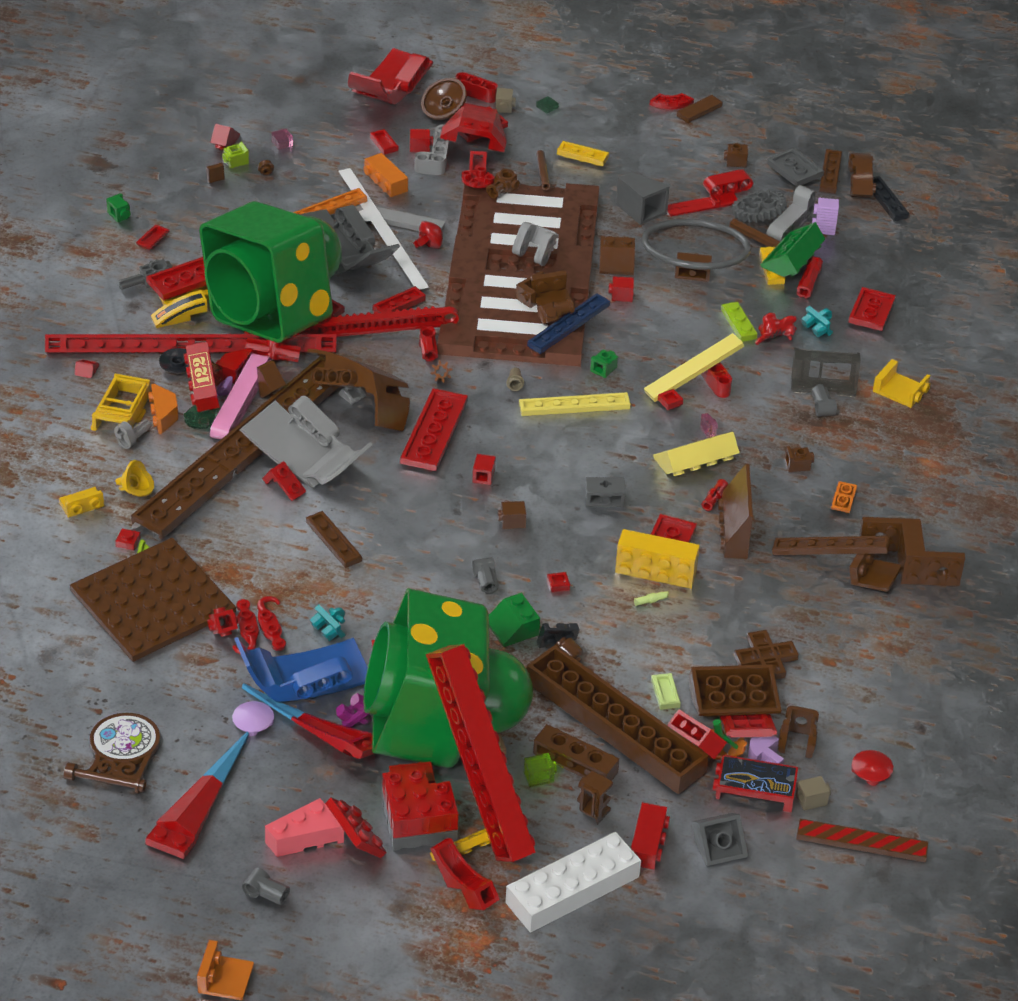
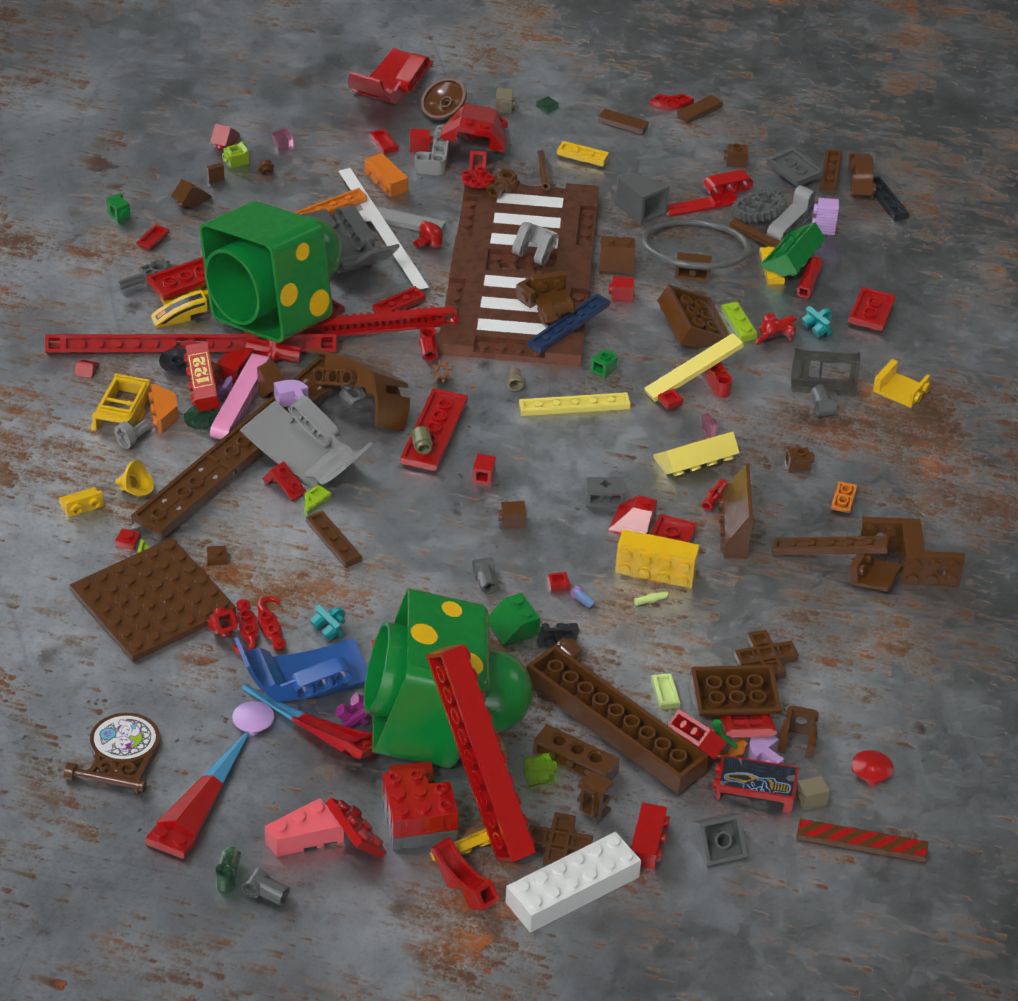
(189, 194): none -> reddish brown slope
(216, 555): none -> reddish brown plate
(223, 975): orange bracket -> none
(227, 869): none -> clear green piece
(289, 391): none -> lavender brick
(315, 498): none -> lime tile
(422, 440): none -> olive brick
(478, 87): red beam -> none
(559, 839): none -> reddish brown plate
(579, 595): none -> medium blue arm
(623, 121): none -> reddish brown tile
(634, 515): none -> slope
(692, 317): none -> reddish brown slope

